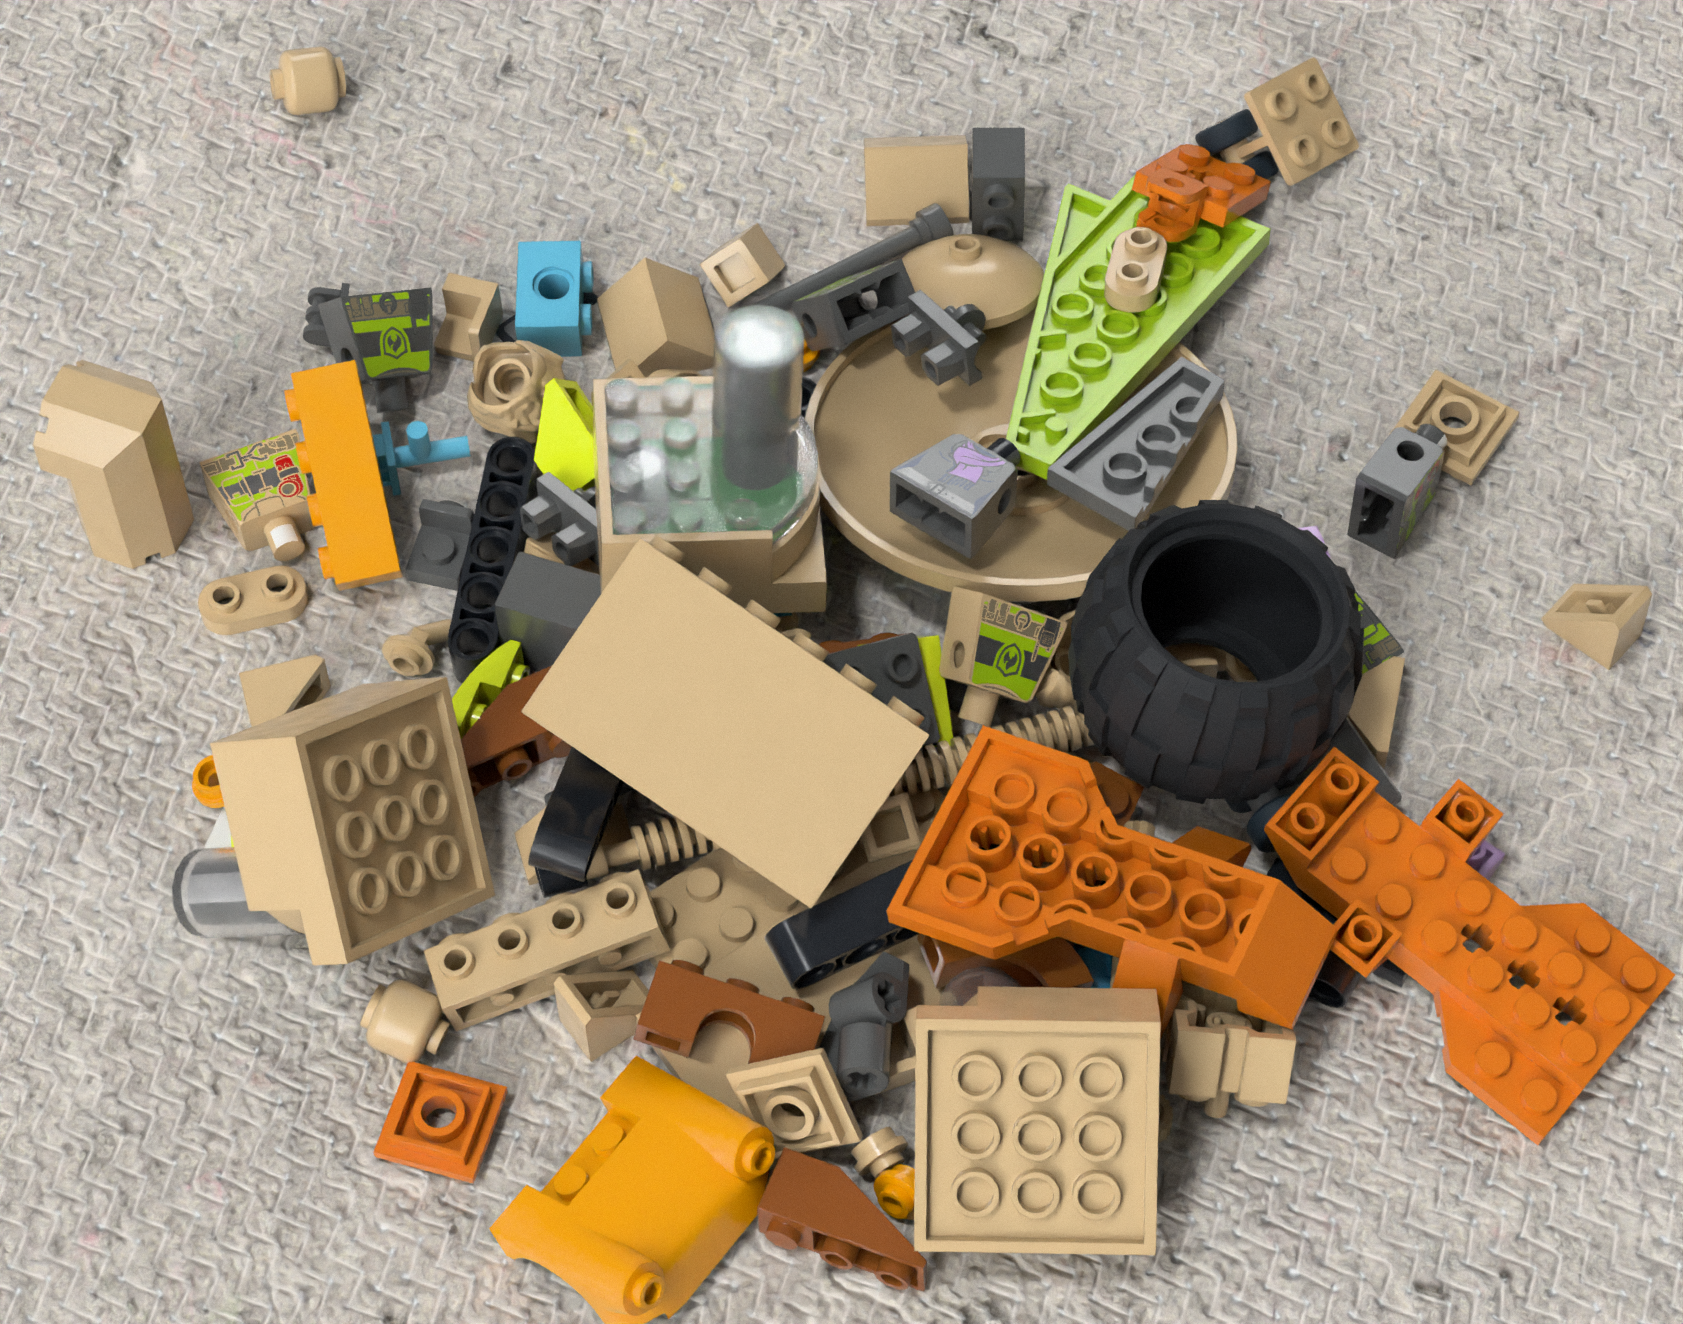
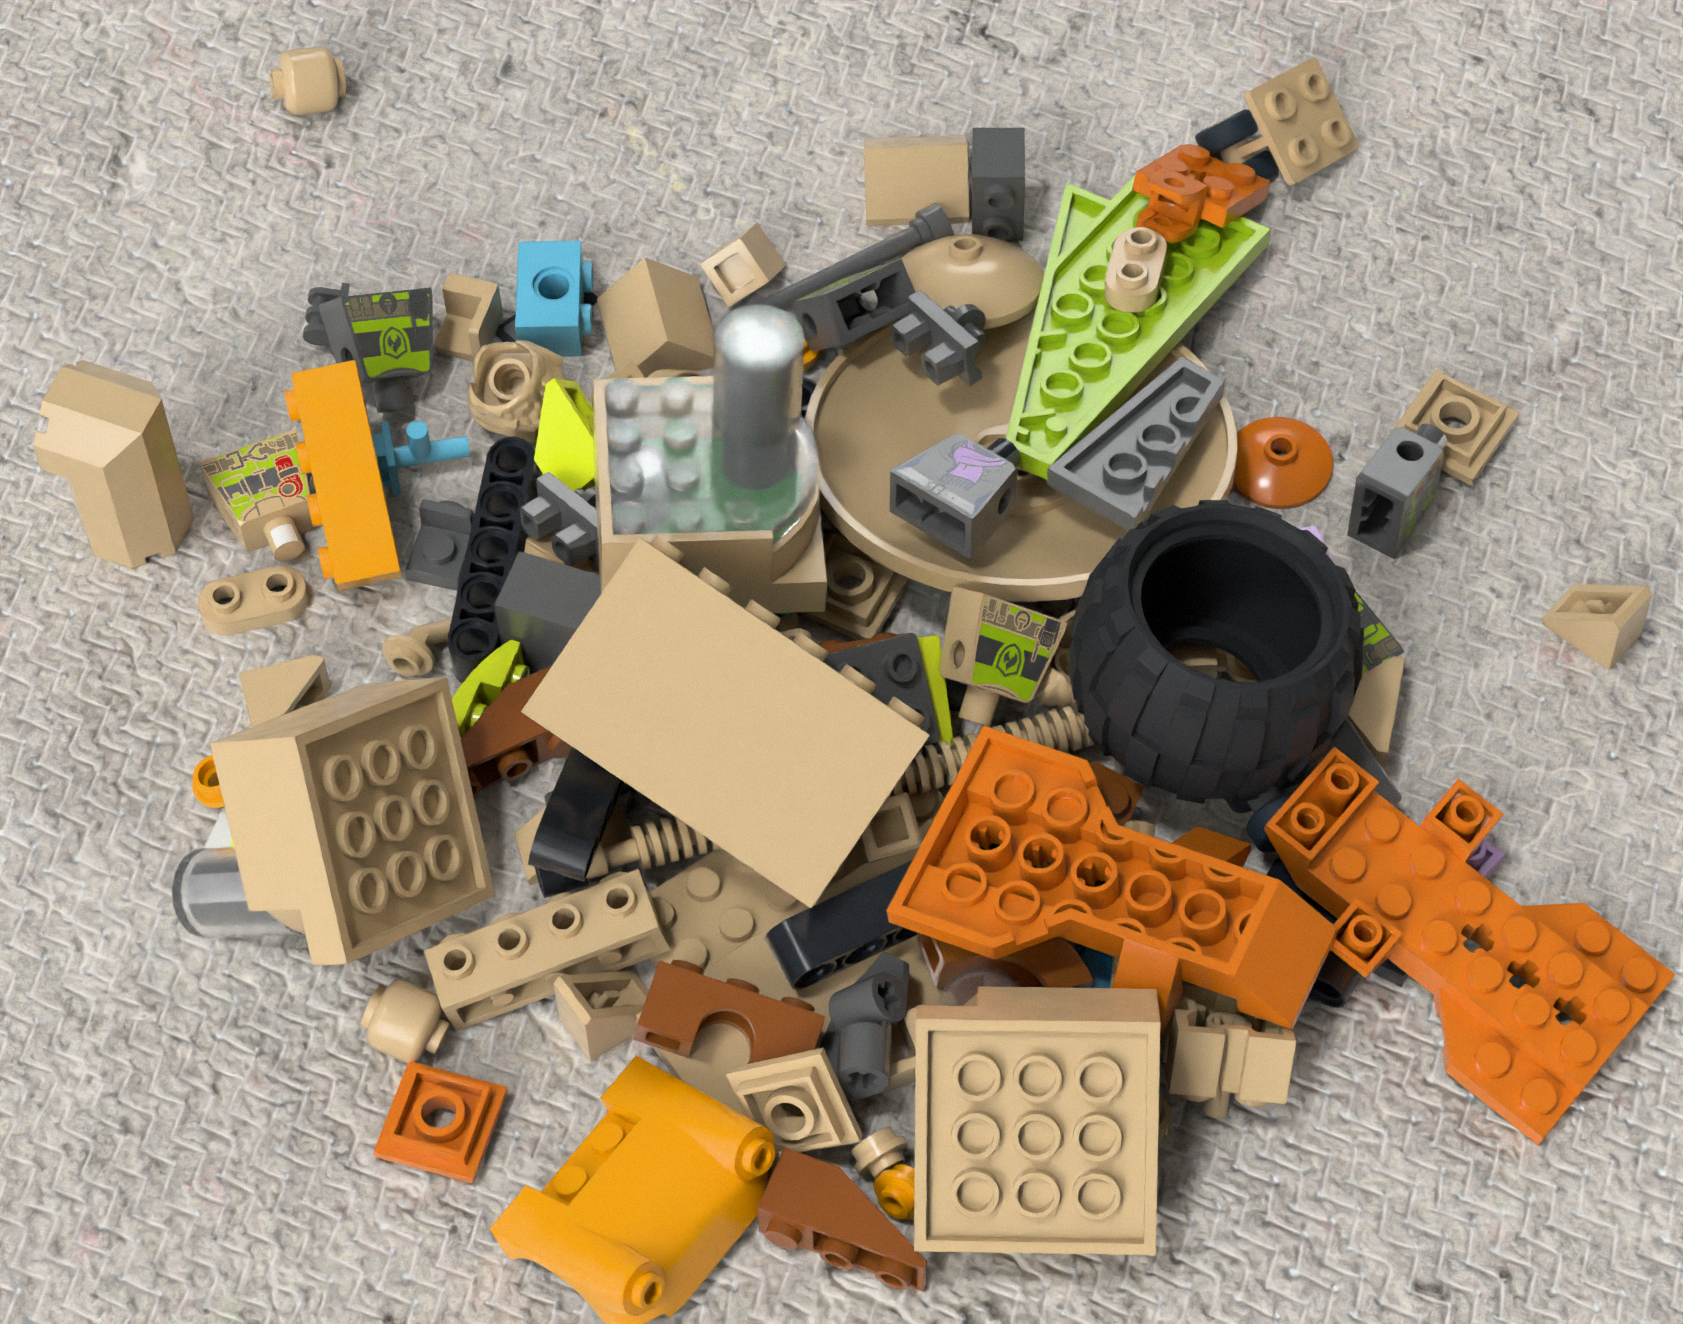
(858, 610): none -> tan piece
(1286, 479): none -> orange dish

